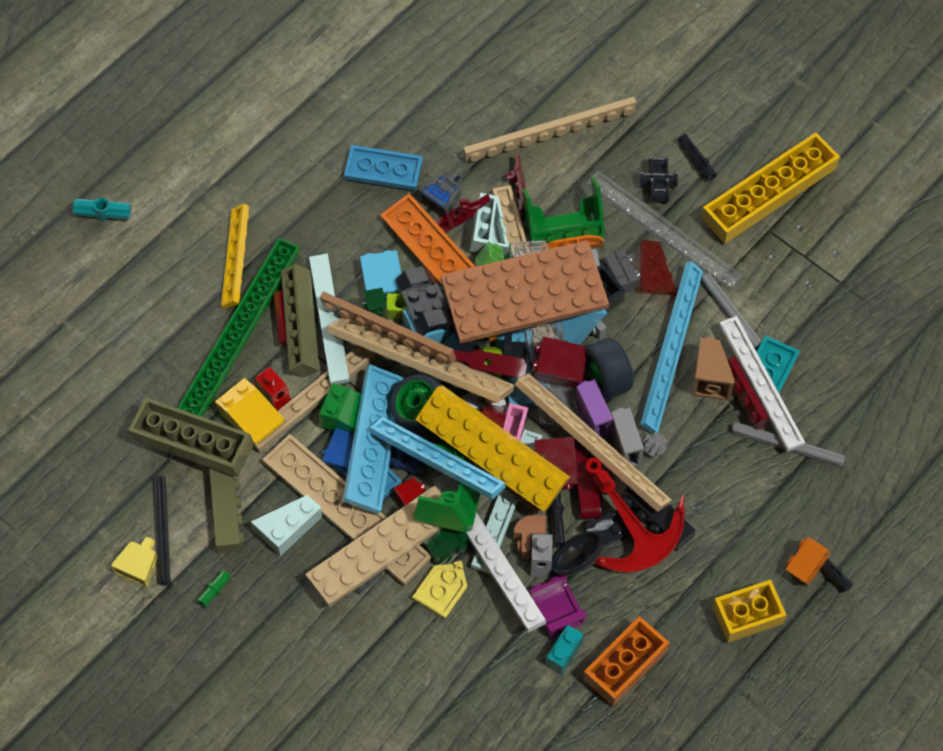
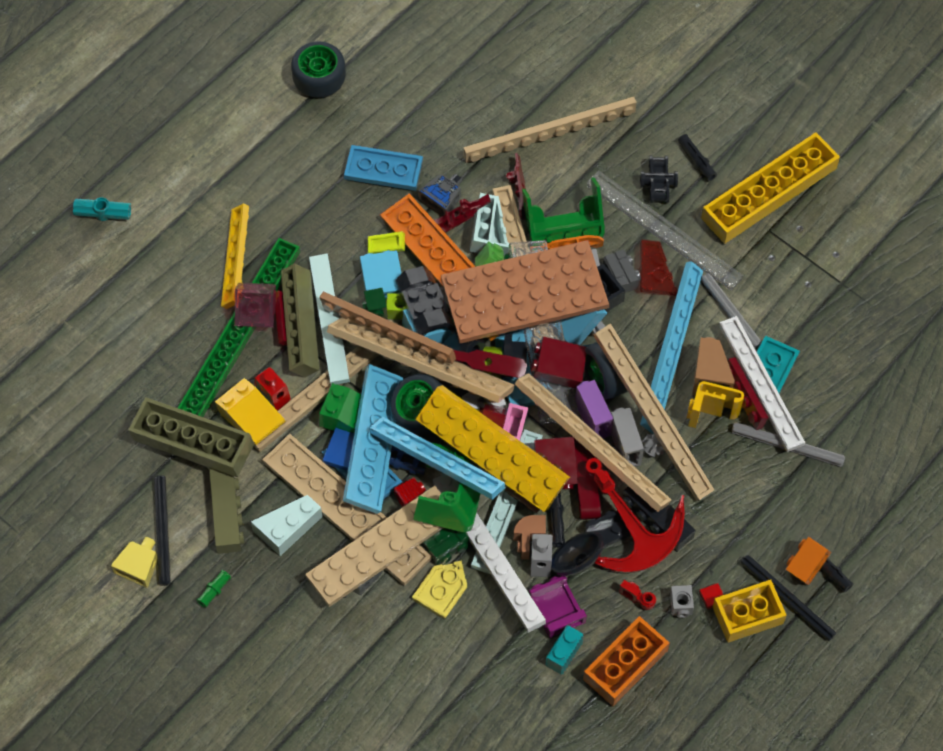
(255, 304): none -> clear pink slope
(318, 69): none -> wheel
(385, 242): none -> neon yellow tile
(632, 592): none -> red plate
(653, 412): none -> tan plate
(681, 593): none -> light grey brick
(709, 594): none -> red tile
(711, 399): none -> yellow piece
(789, 598): none -> black axle

